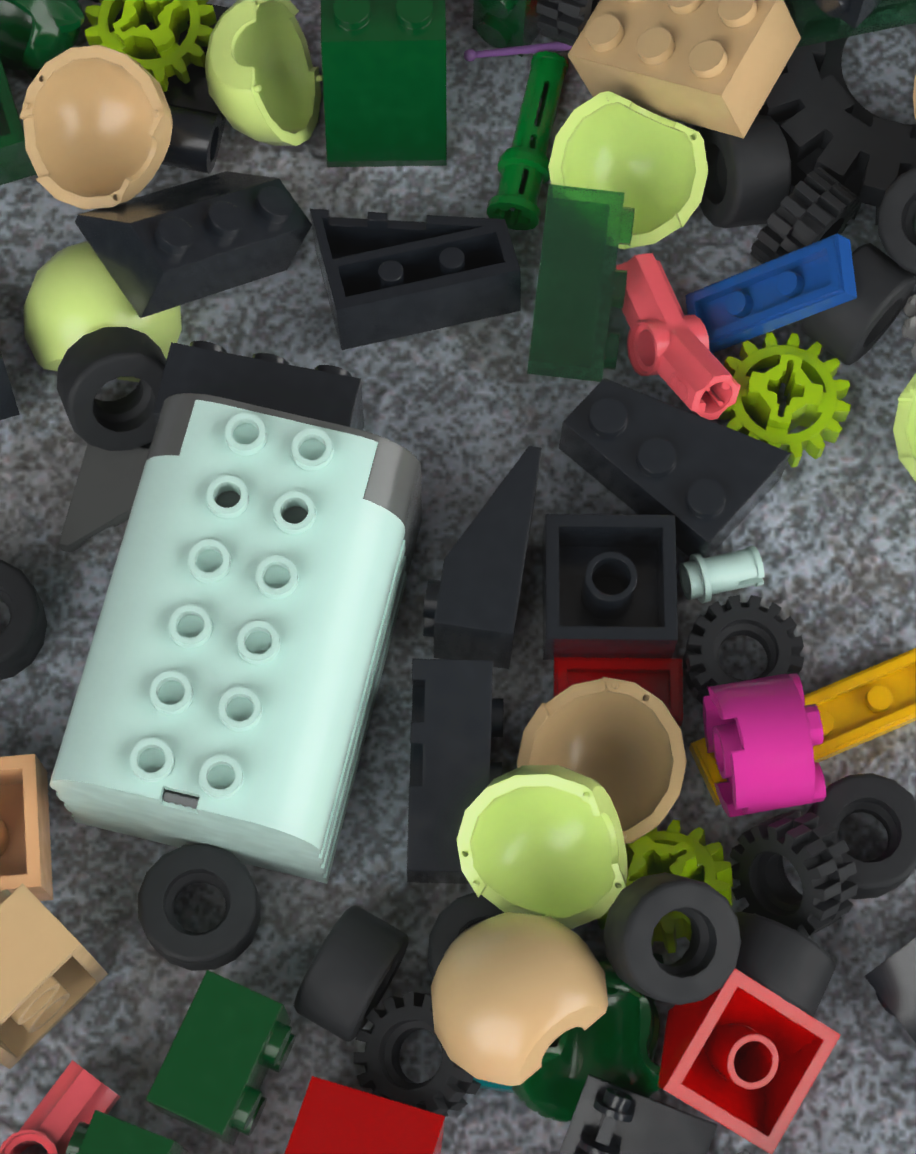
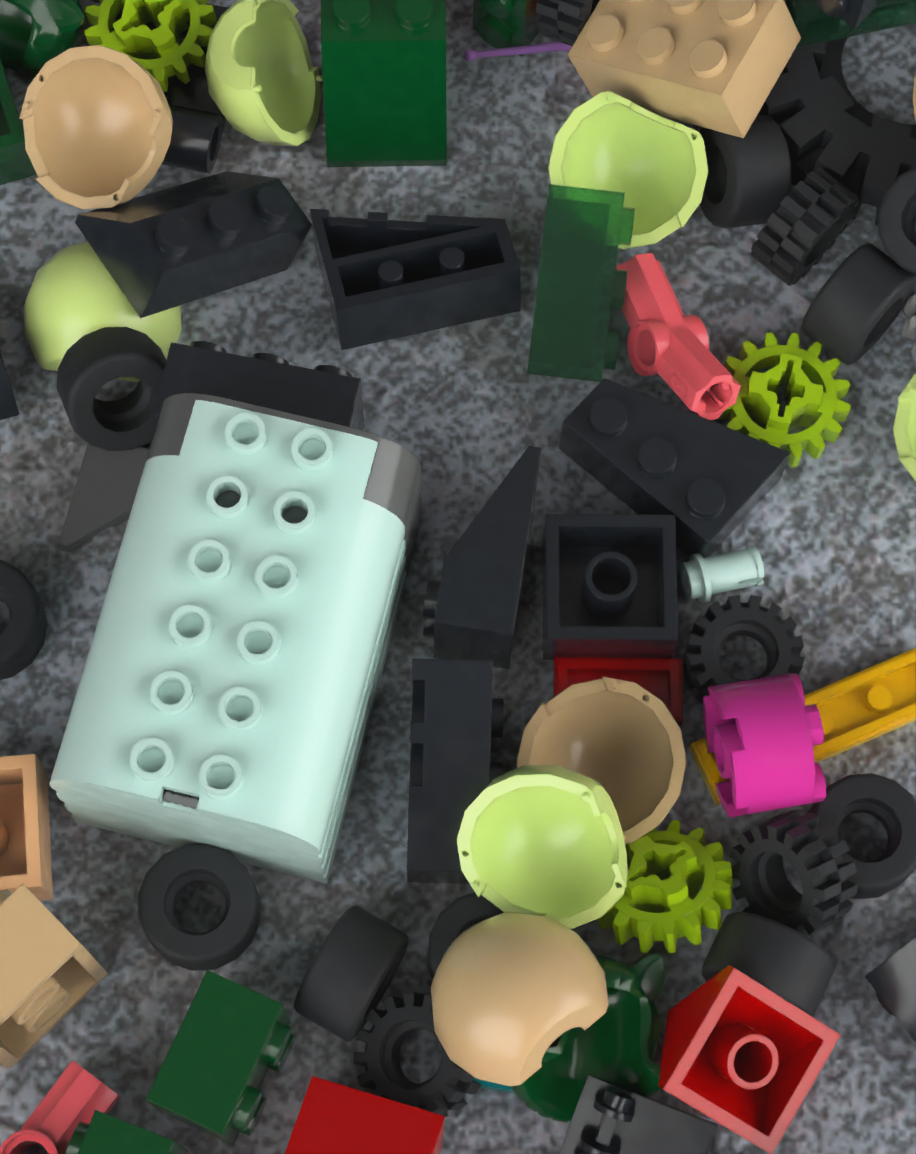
(526, 162): green pin -> none
(712, 946): black tyre -> none
(776, 293): blue tile -> none

